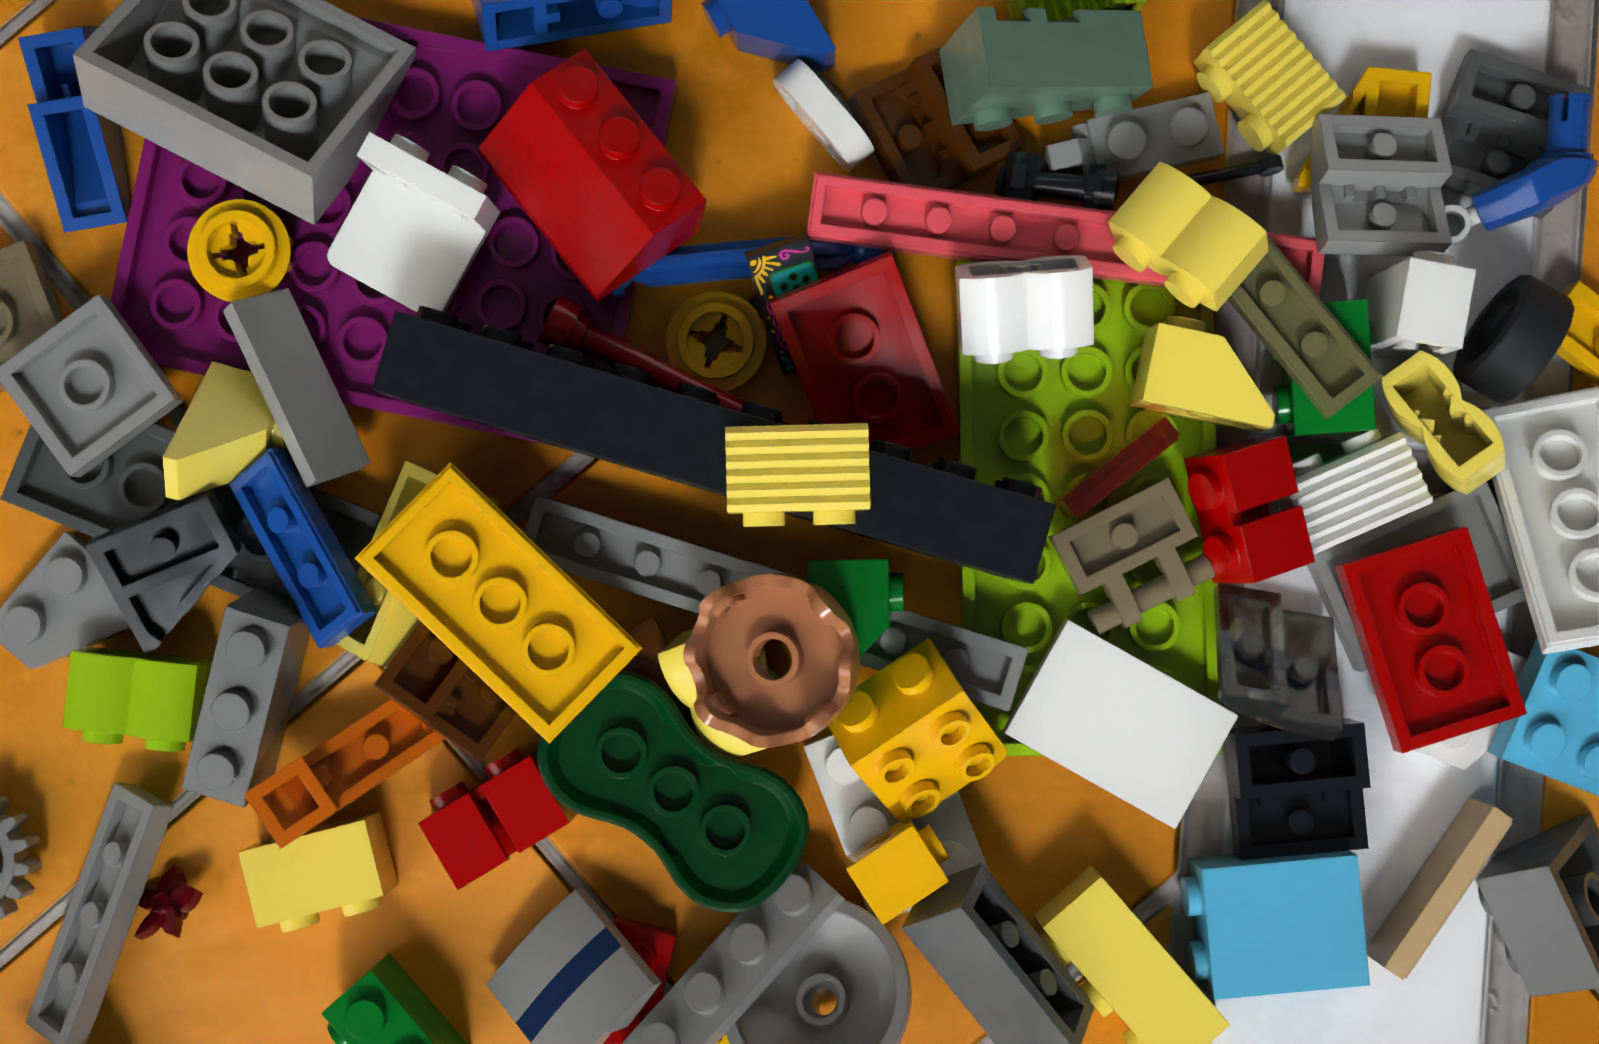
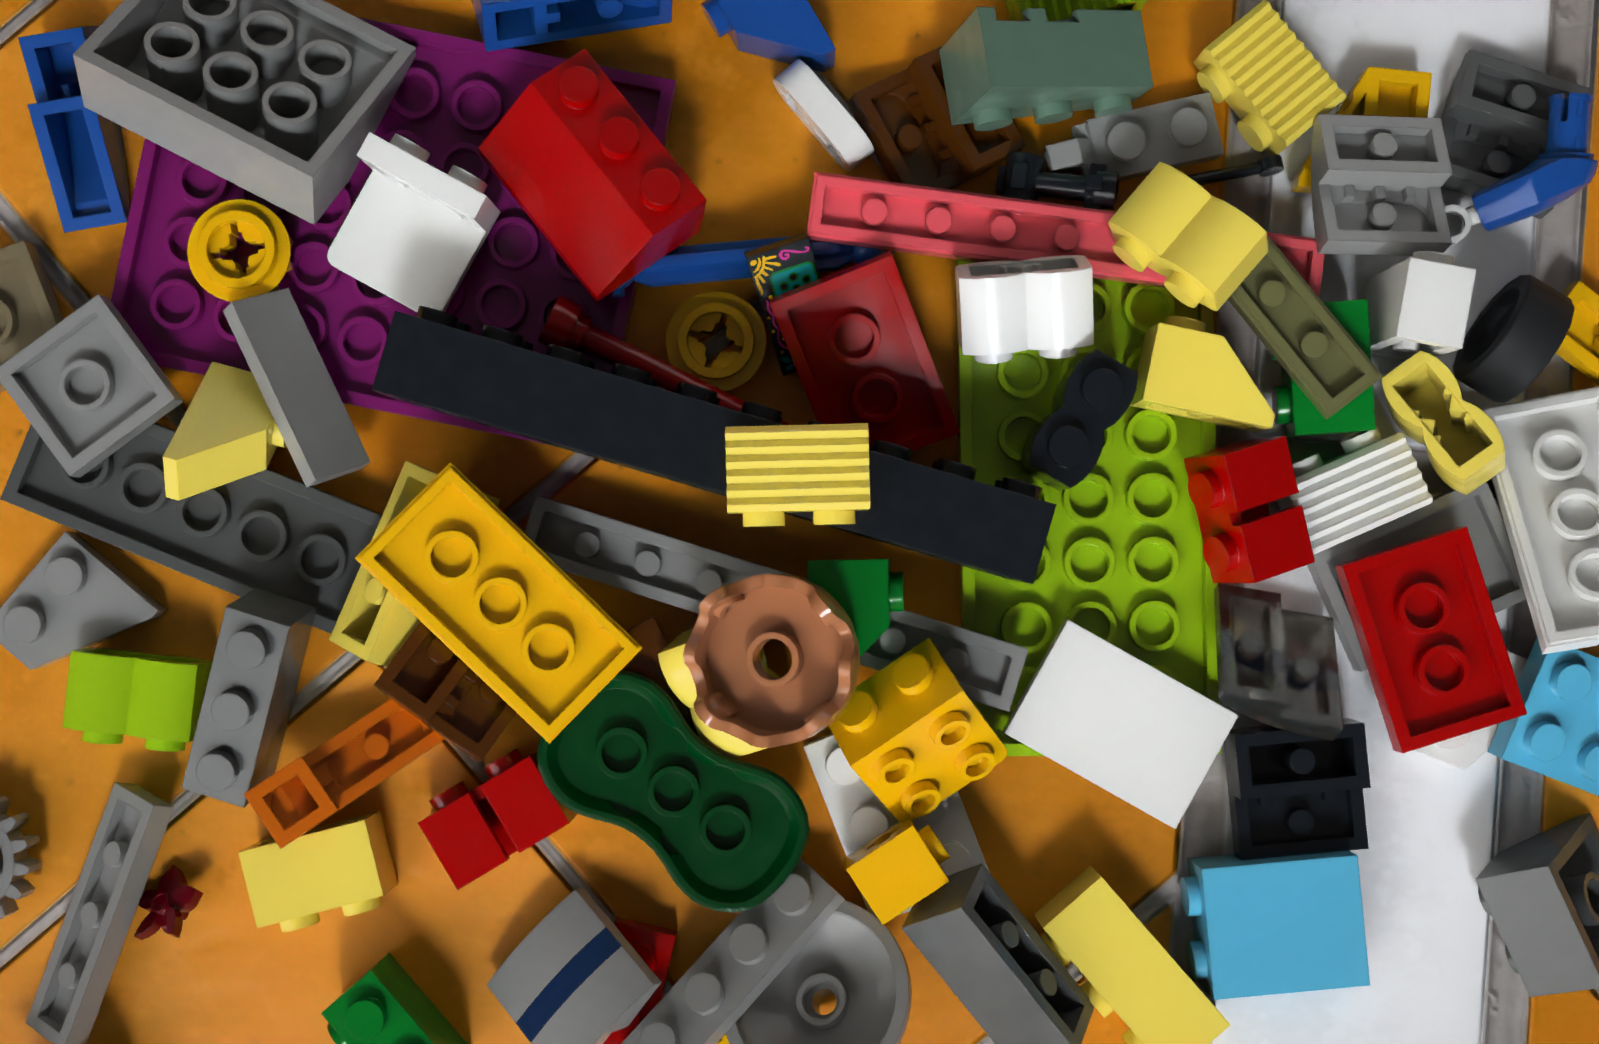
(164, 563): black wing -> none
(302, 547): blue tile -> none
(1085, 403): none -> black brick
(1116, 468): clear red tile -> none
(1123, 538): dark tan plate -> none
(1438, 887): tan tile -> none

